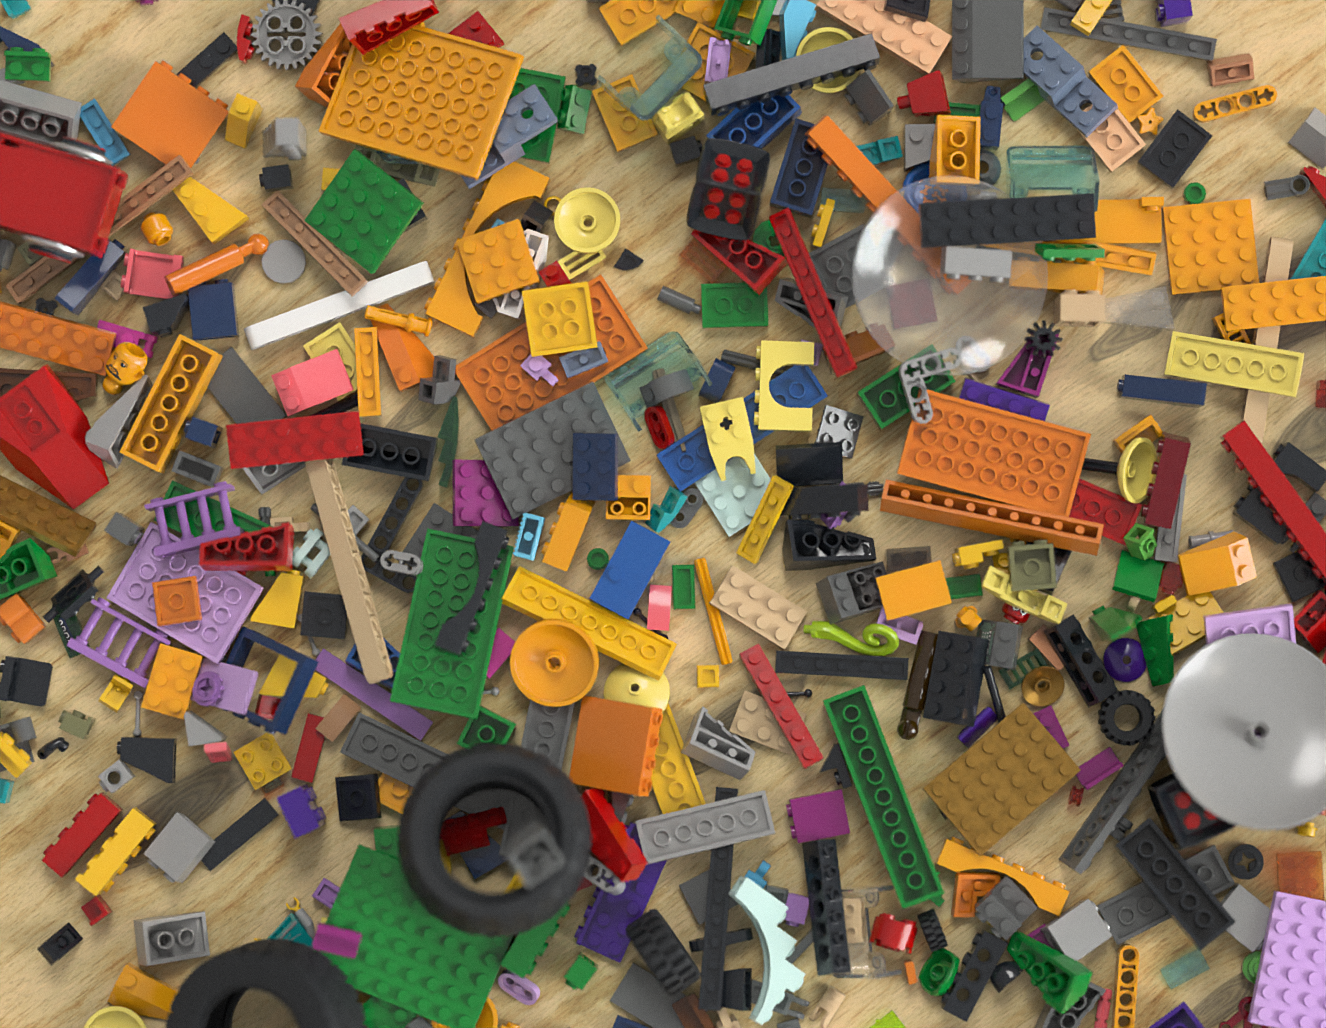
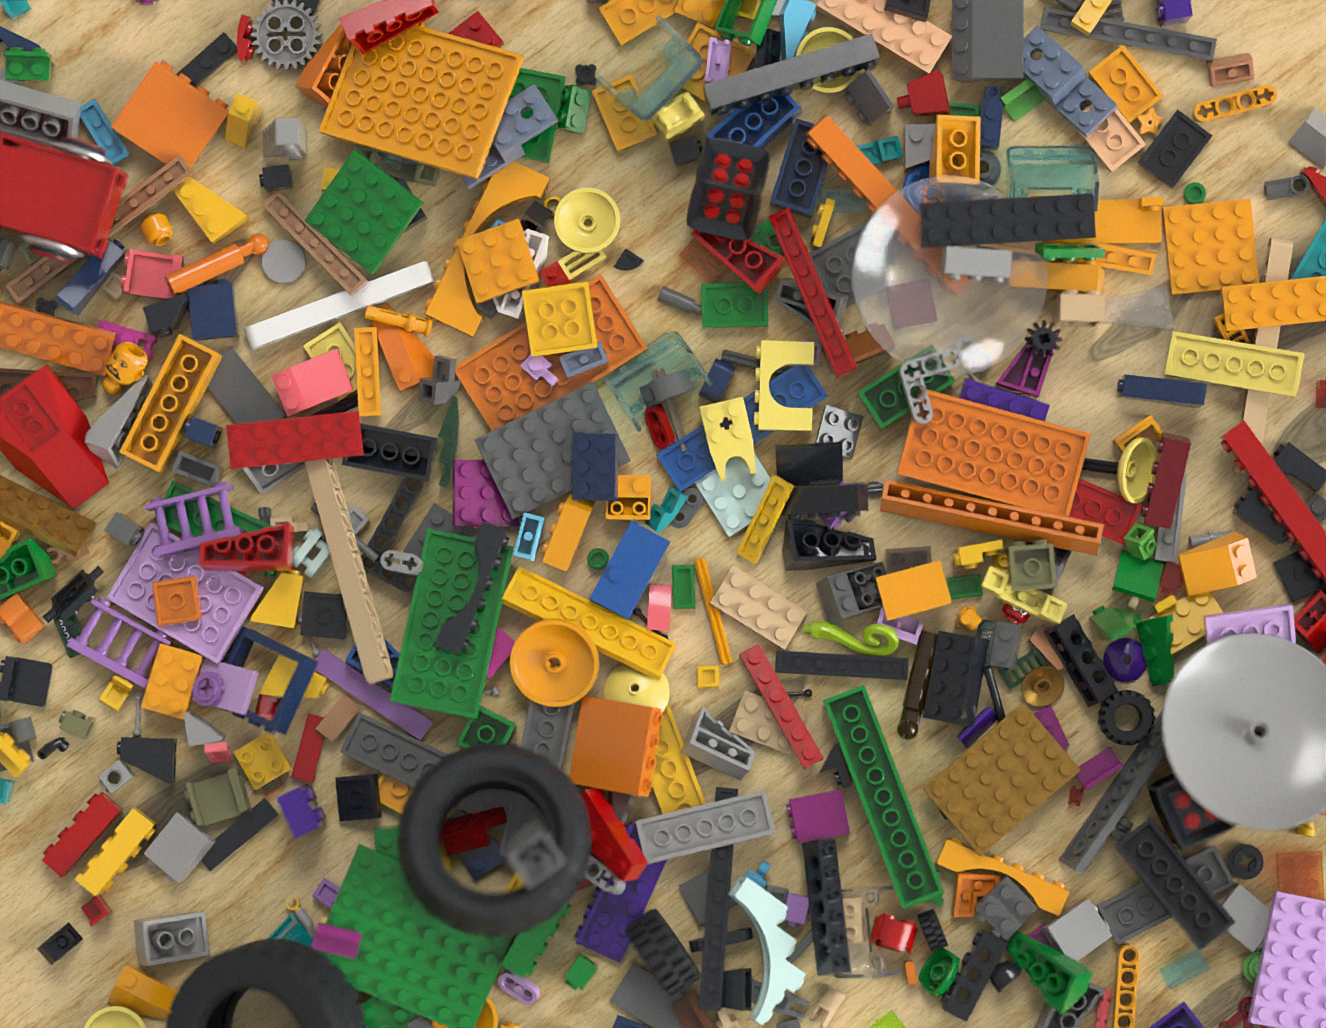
(218, 798): none -> olive panel

